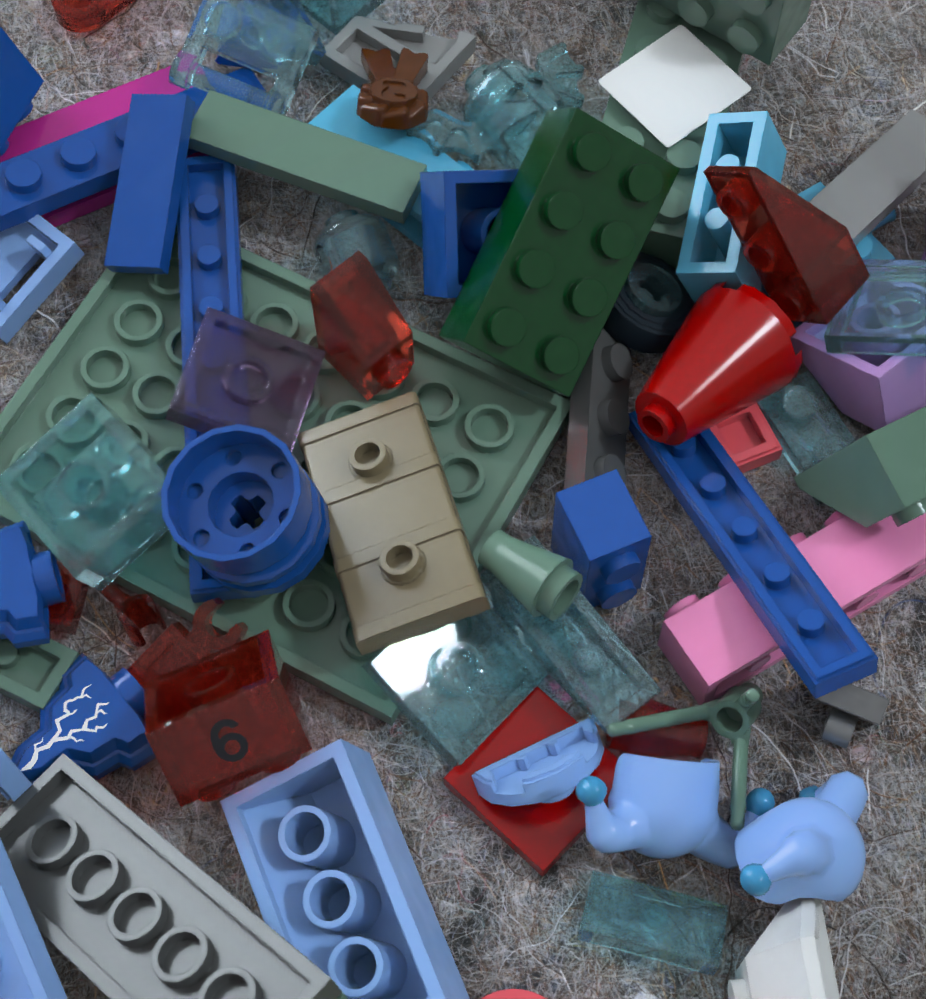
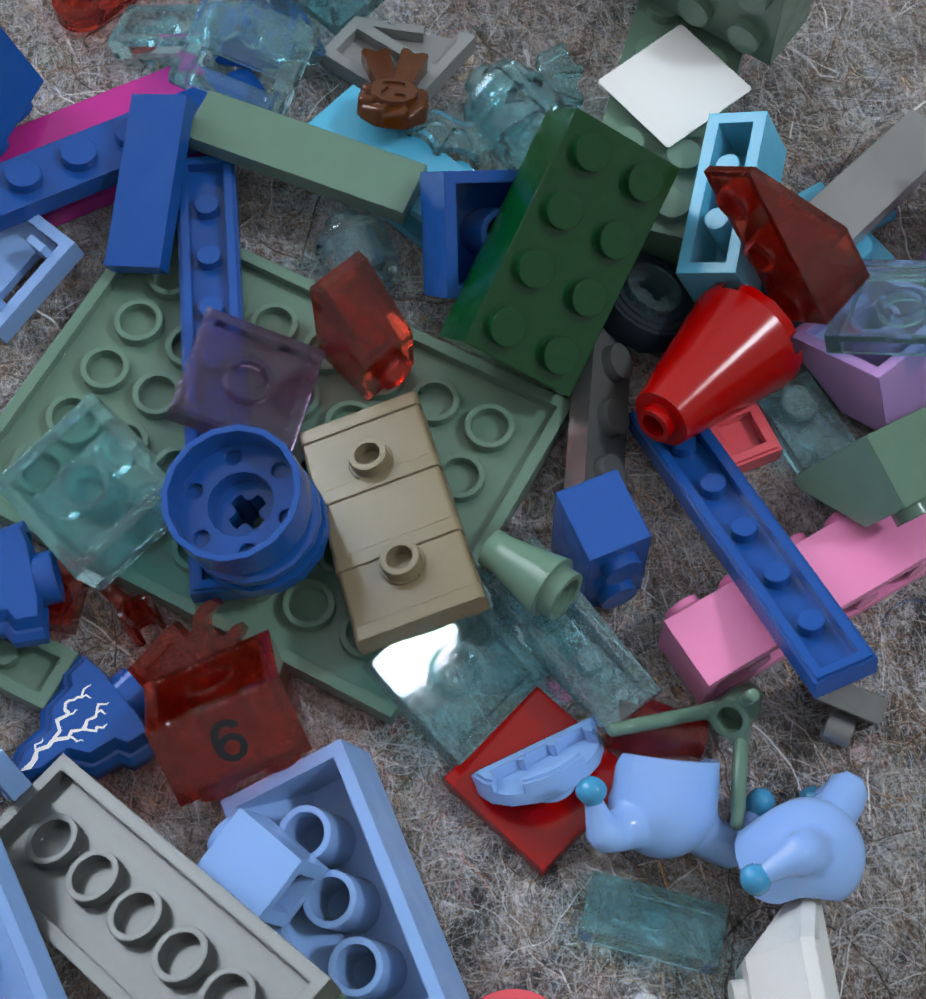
(153, 31): none -> clear light blue plate
(261, 866): none -> light blue brick

